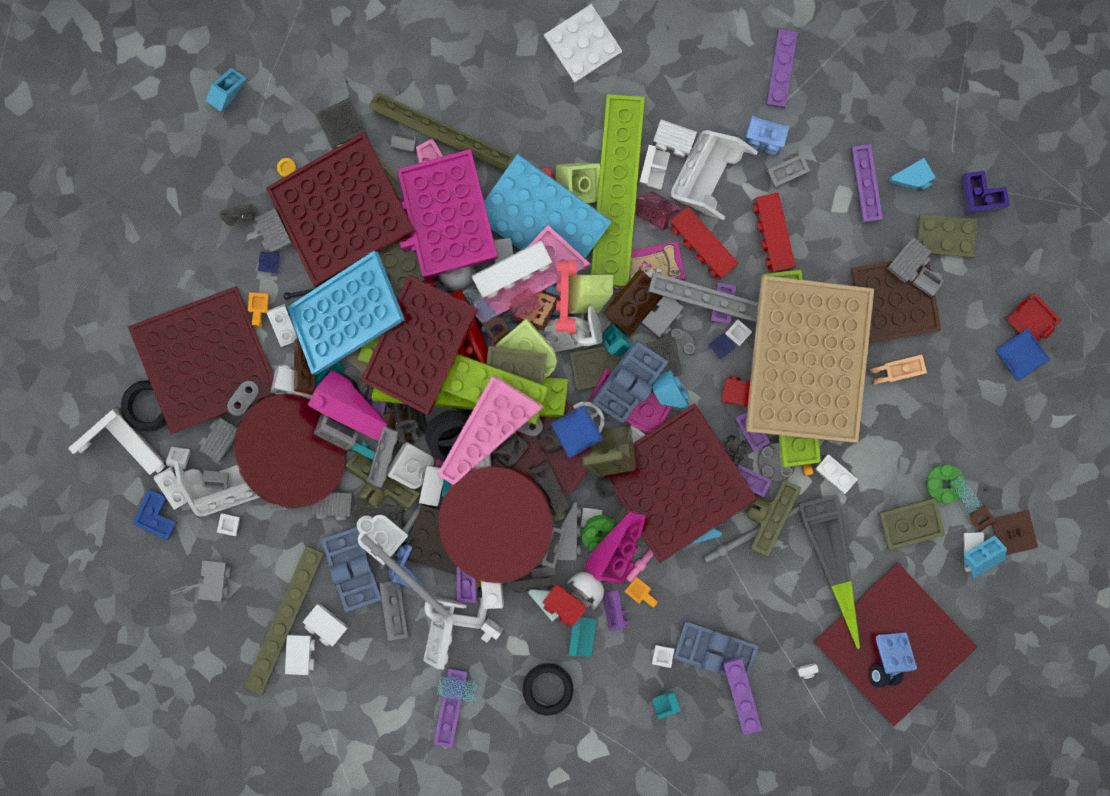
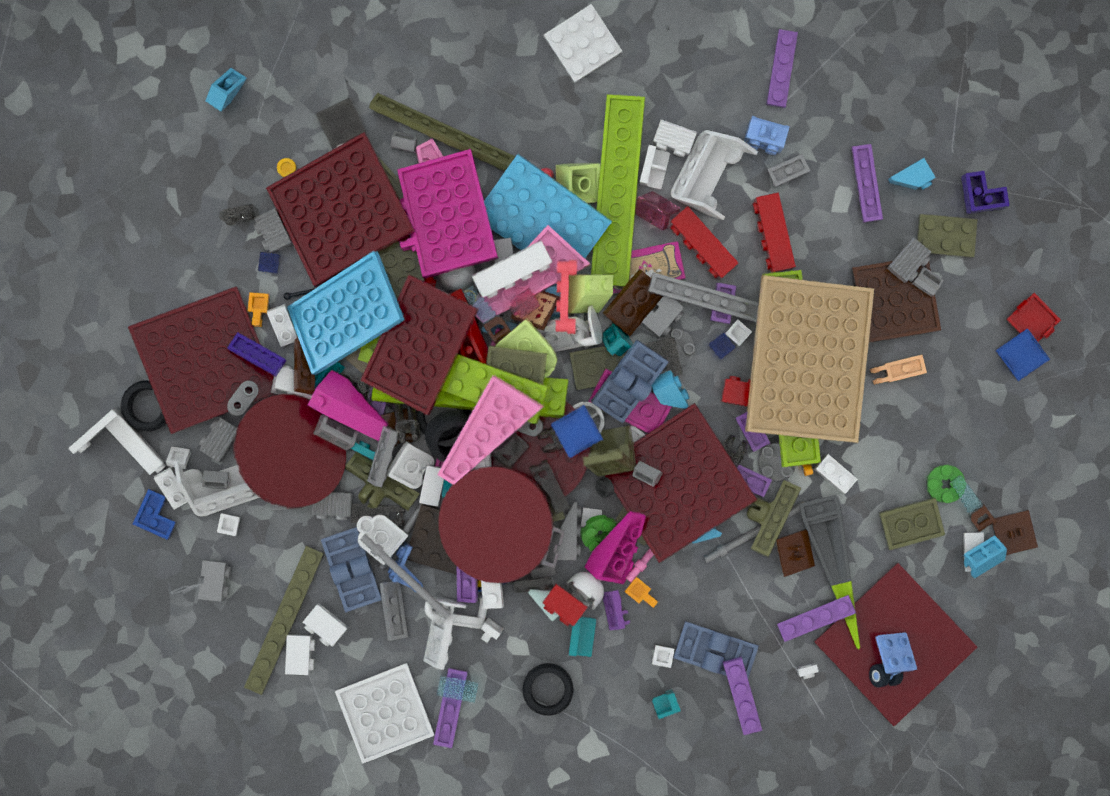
(256, 354): none -> dark purple plate
(384, 713): none -> white plate
(647, 473): none -> light grey piece
(795, 552): none -> reddish brown piece
(816, 618): none -> medium lavender plate

